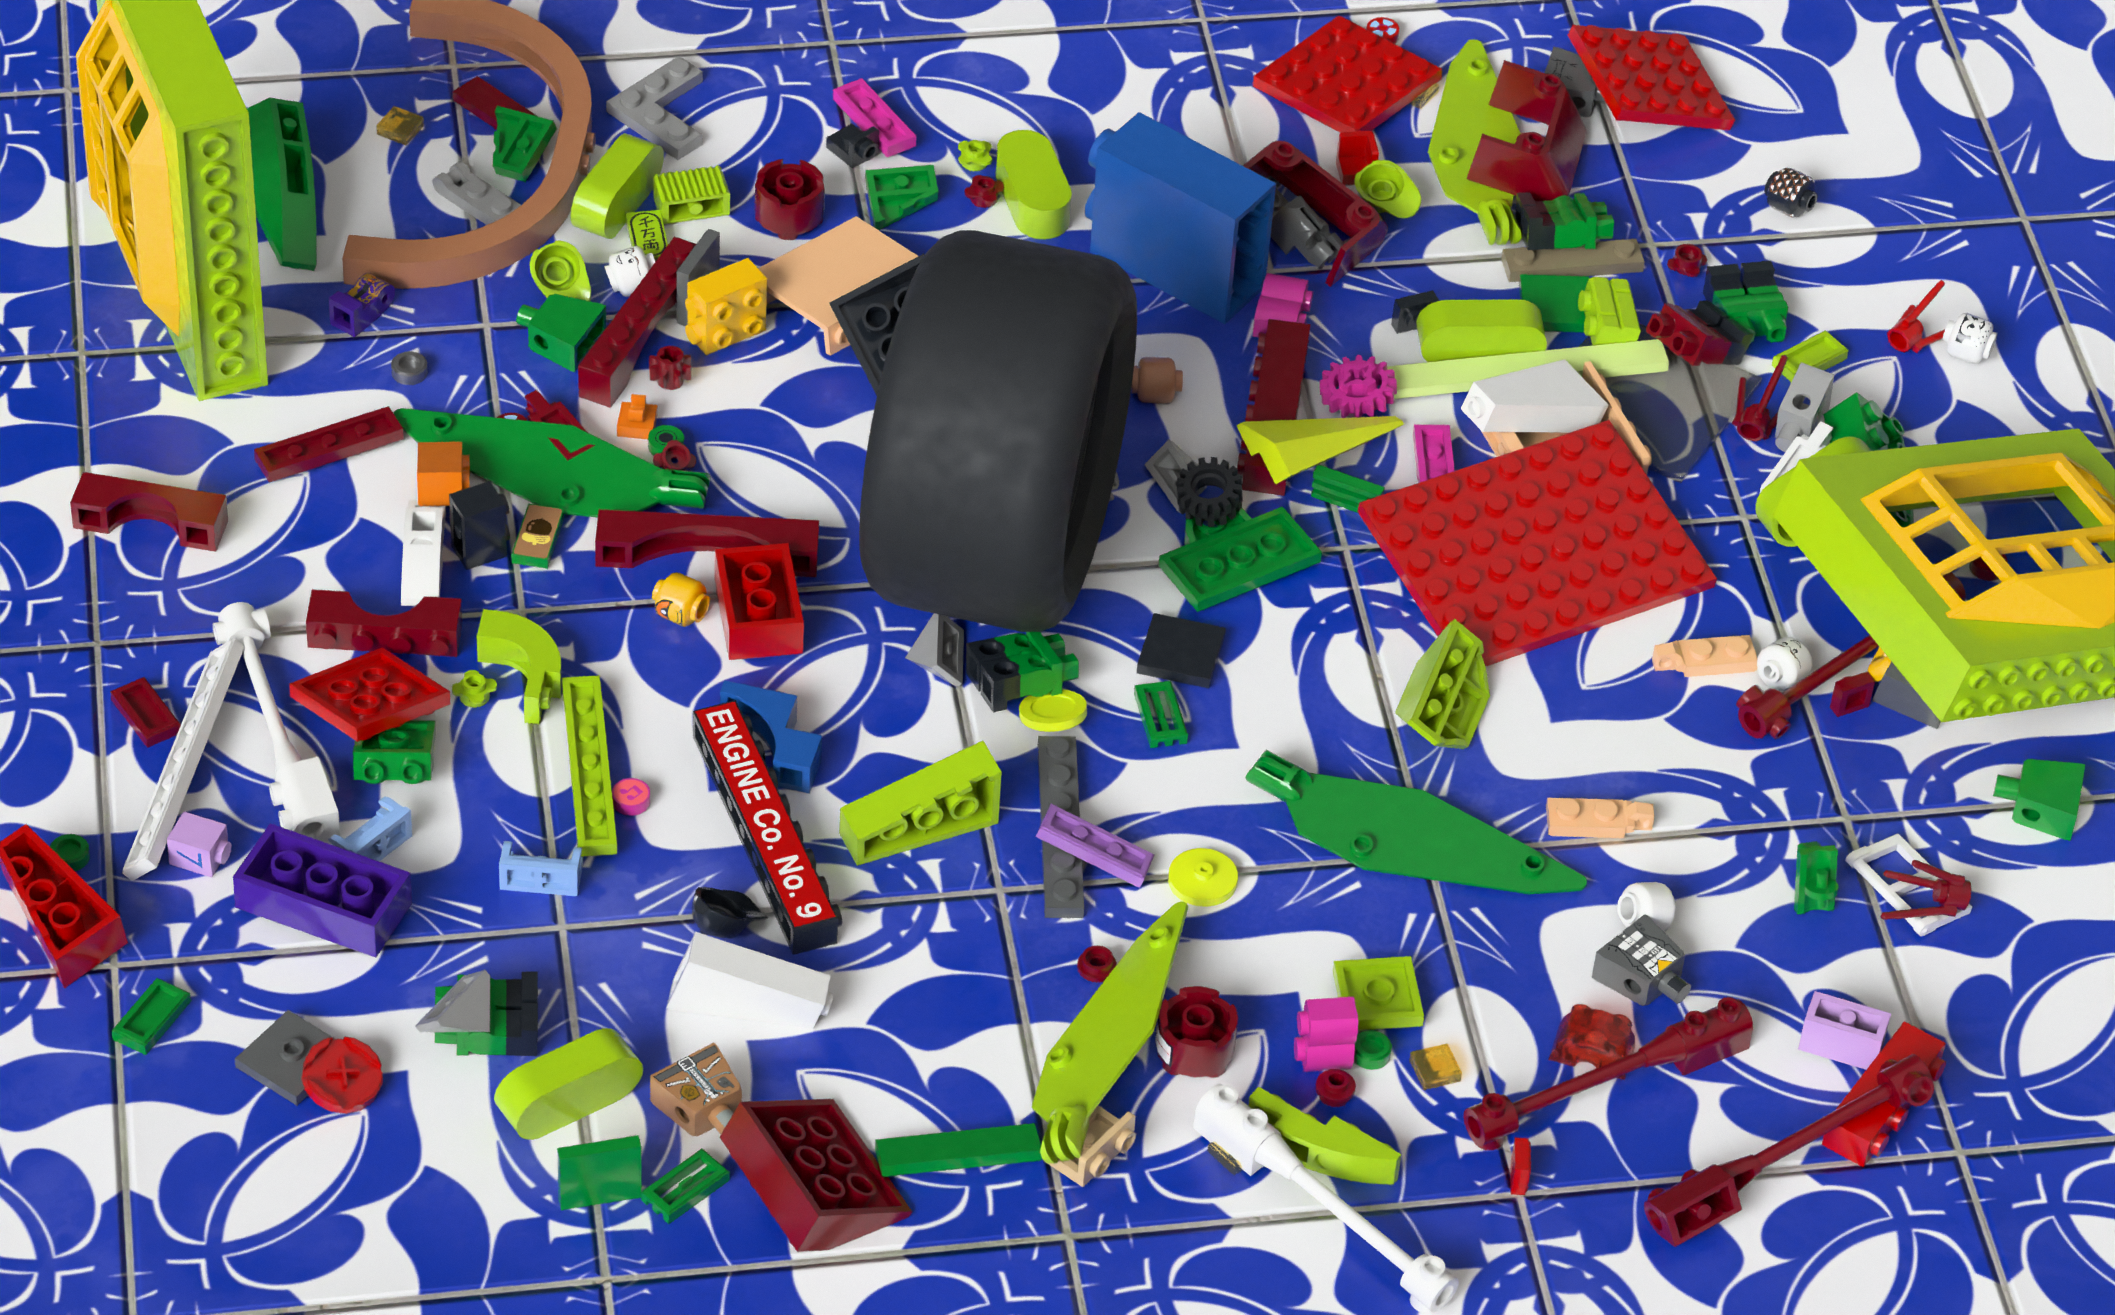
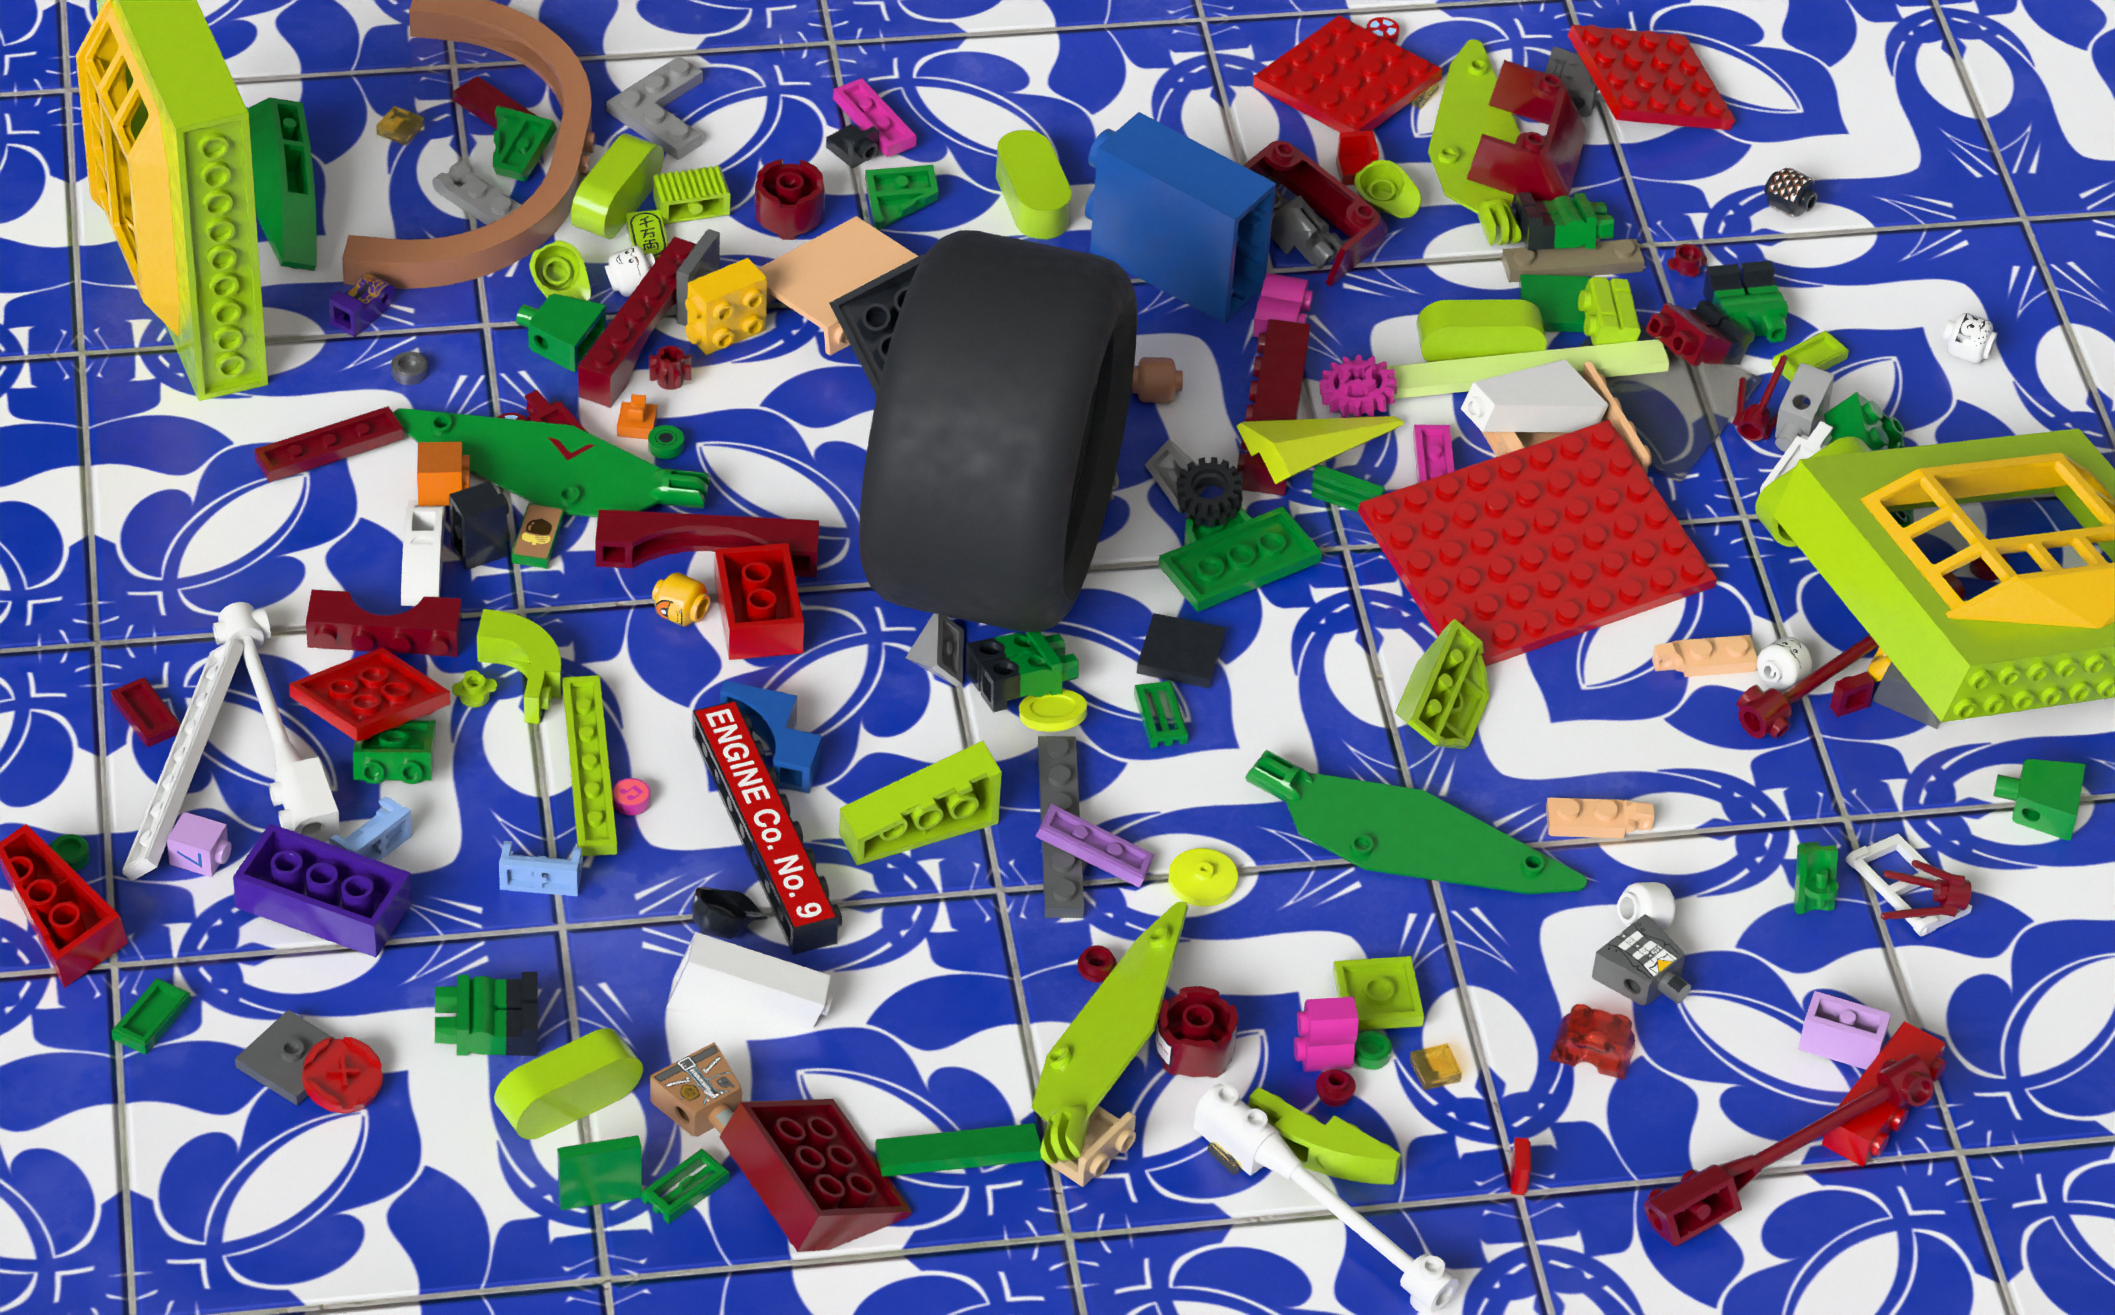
(109, 501): dark red arch -> none
(462, 1007): light grey slope -> none
(675, 450): dark red plate -> none
(974, 154): lime plate -> none
(984, 191): dark red plate -> none
(1408, 308): black bracket -> none
(1689, 1044): dark red bar -> none
(1908, 330): red plant -> none

